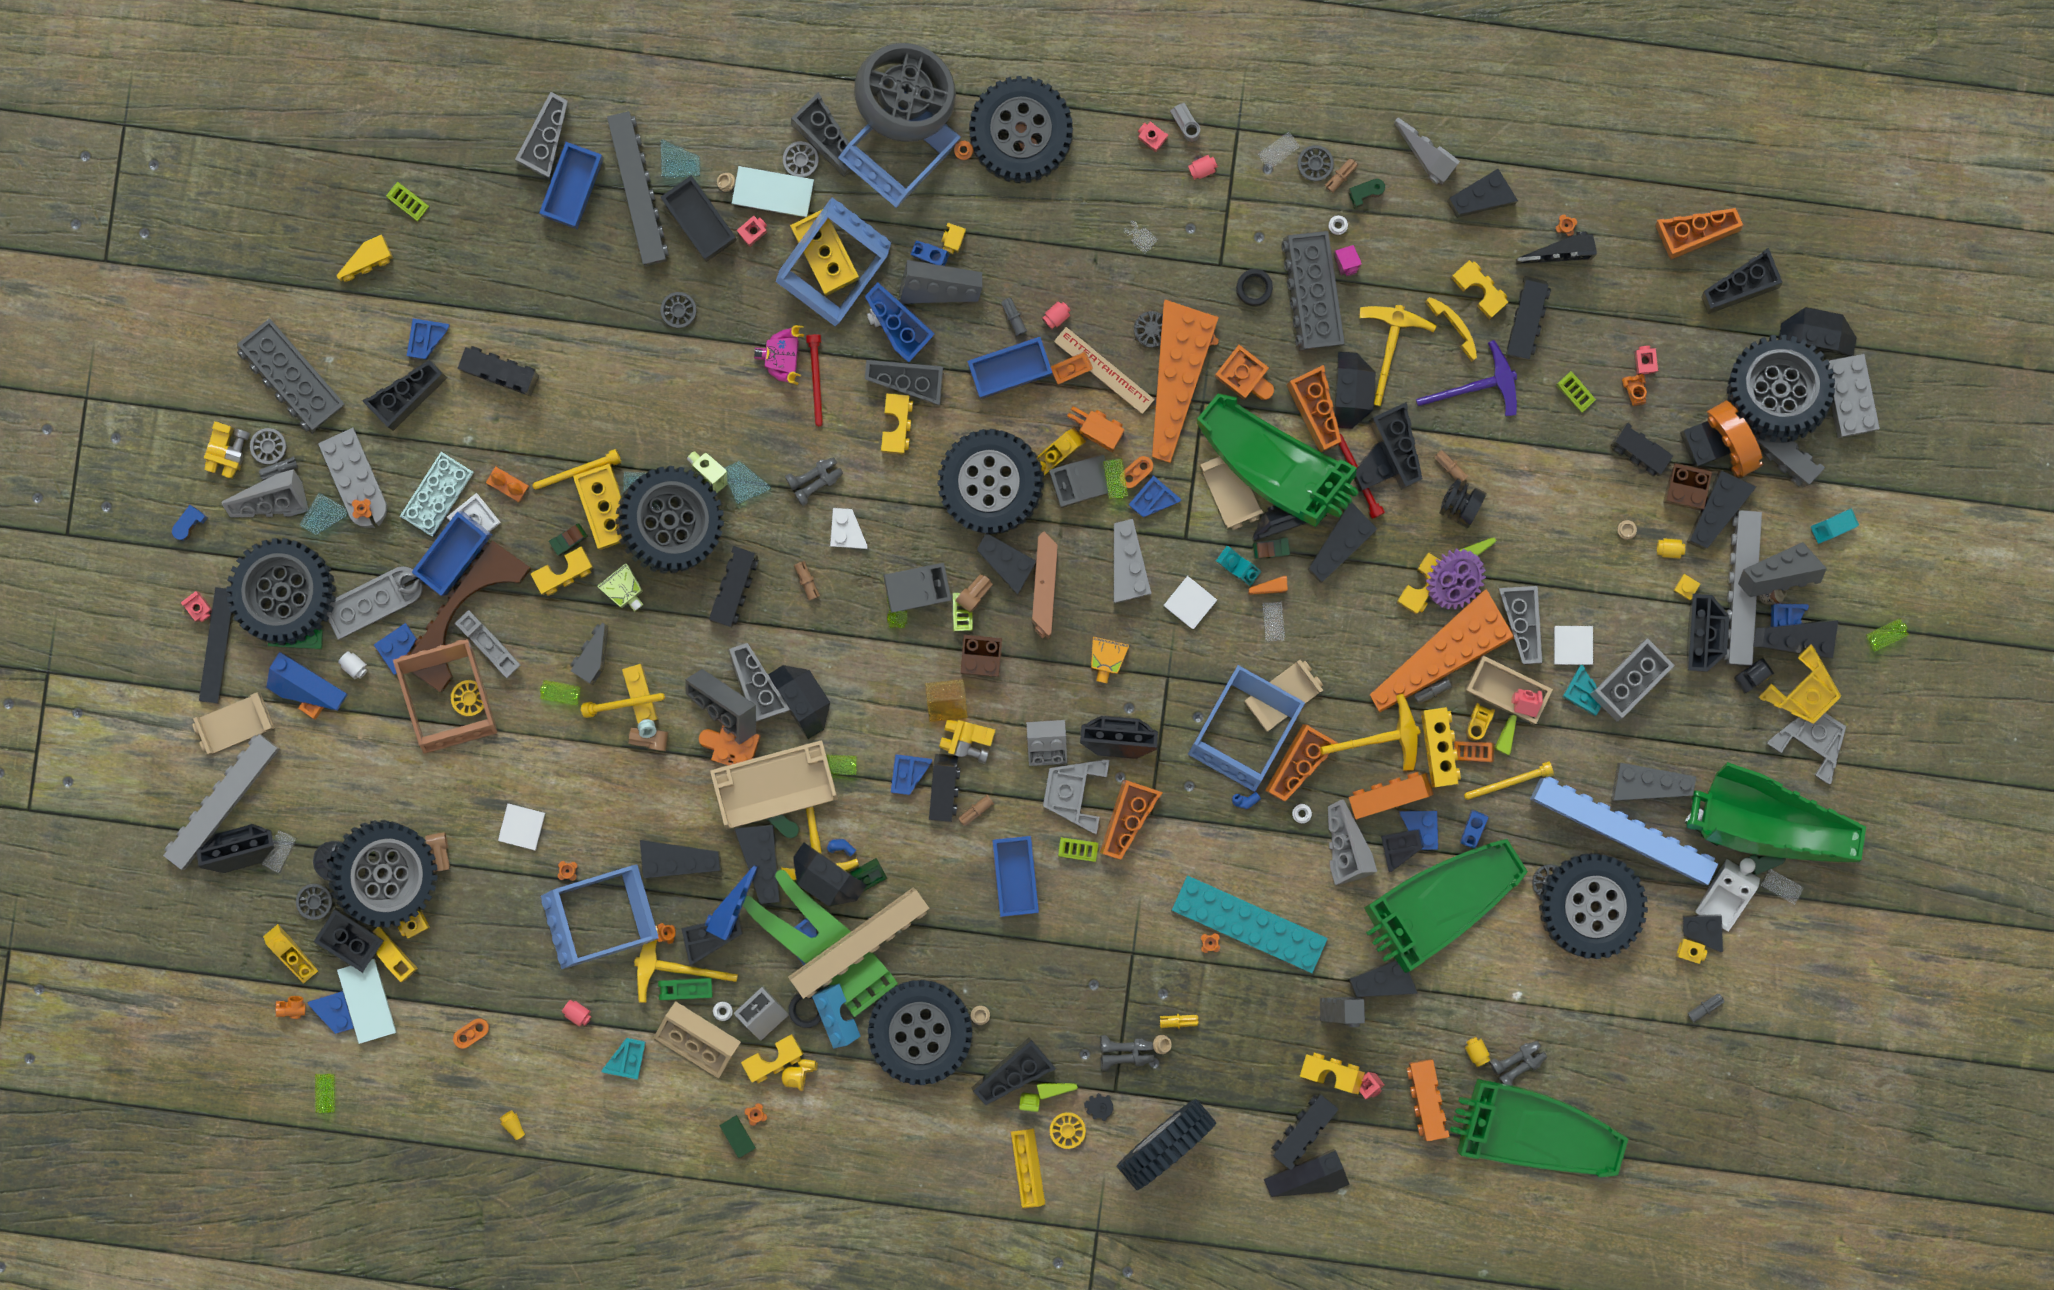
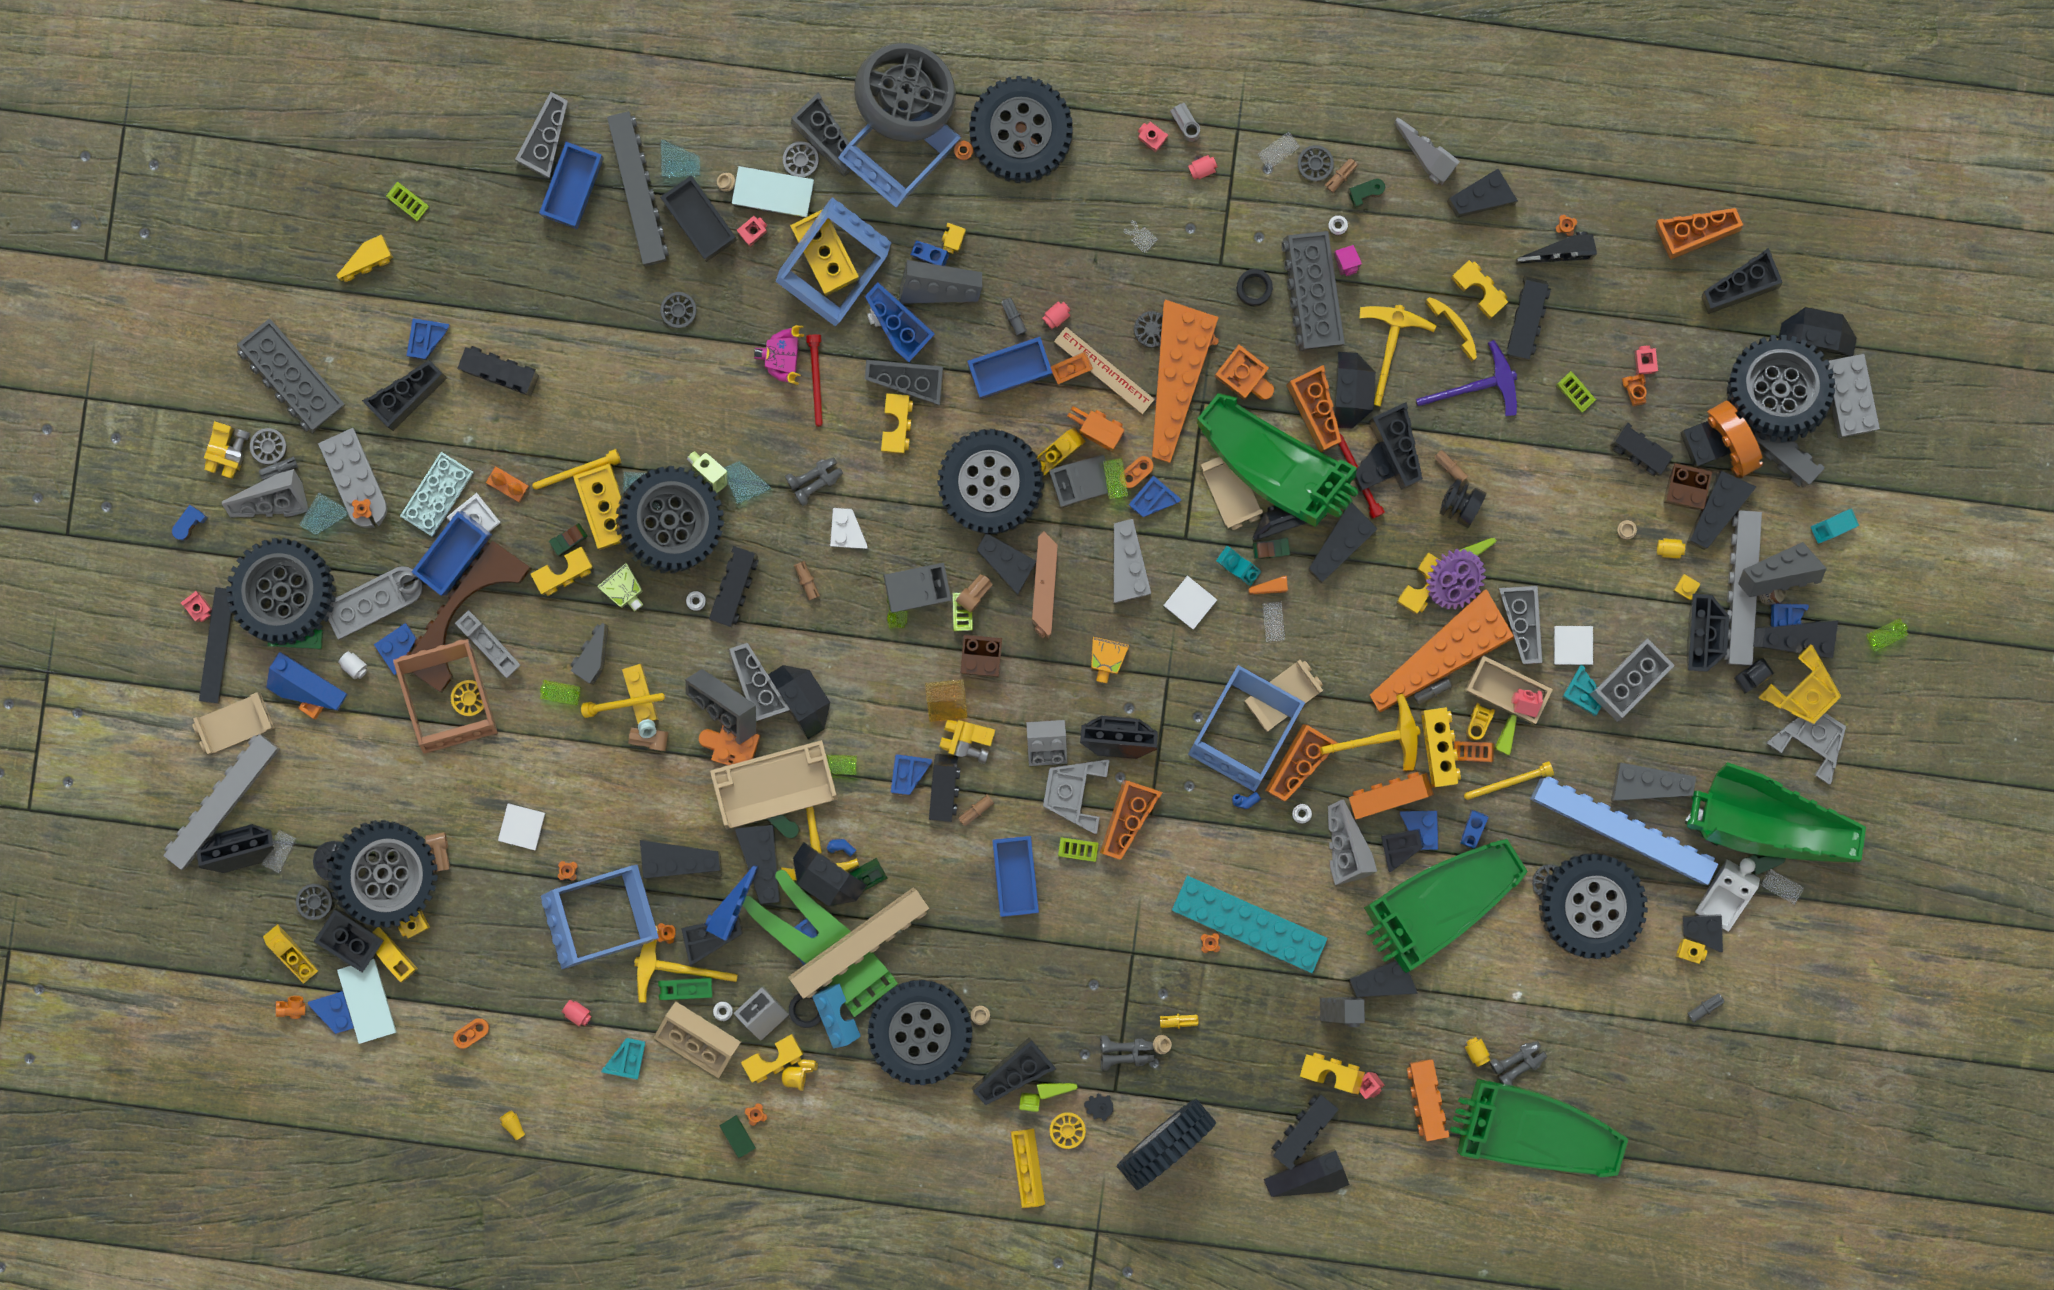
(324, 1093): clear neon green hinge -> none
(691, 596): none -> white plate

